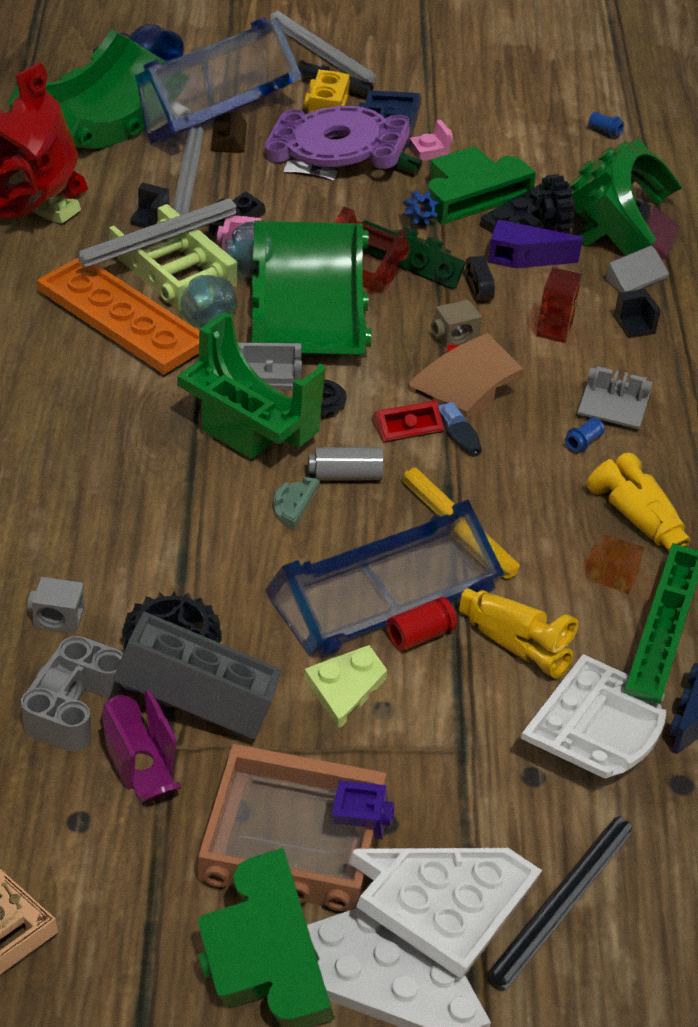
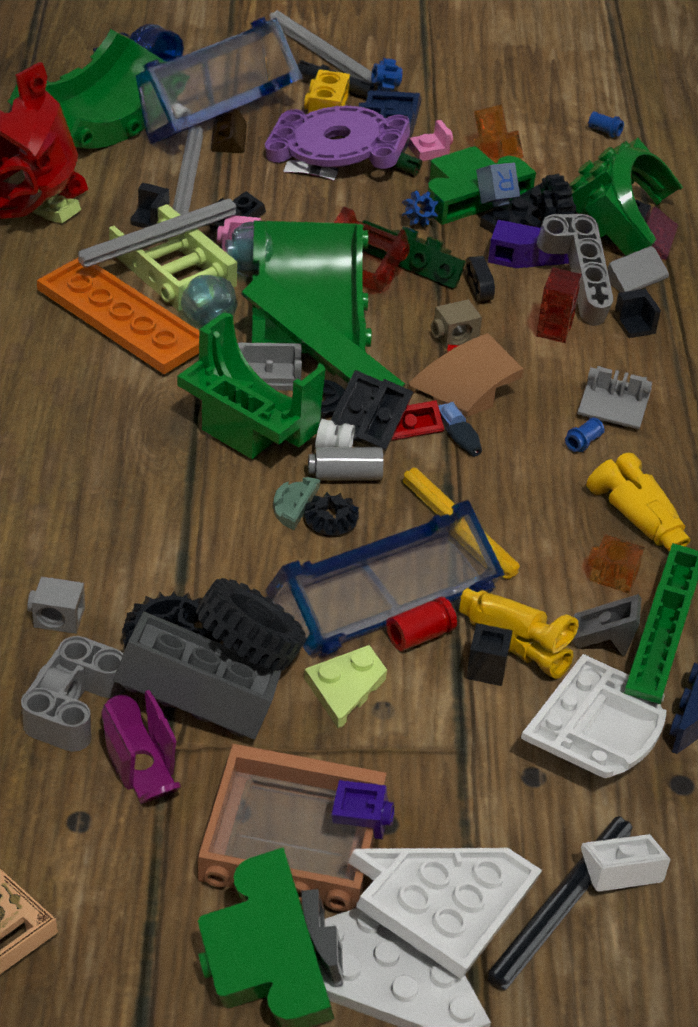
(251, 624): none -> black wheel
(313, 332): none -> green slope
(323, 522): none -> black gear
(324, 939): none -> dark grey slope
(334, 435): none -> white wheel
(373, 408): none -> black slope
(386, 75): none -> blue gear
(489, 654): none -> black panel
(493, 134): none -> clear orange brick
(498, 184): none -> sand blue brick
(581, 240): none -> light grey beam
(609, 621): none -> flat silver slope
(625, 862): none -> white slope

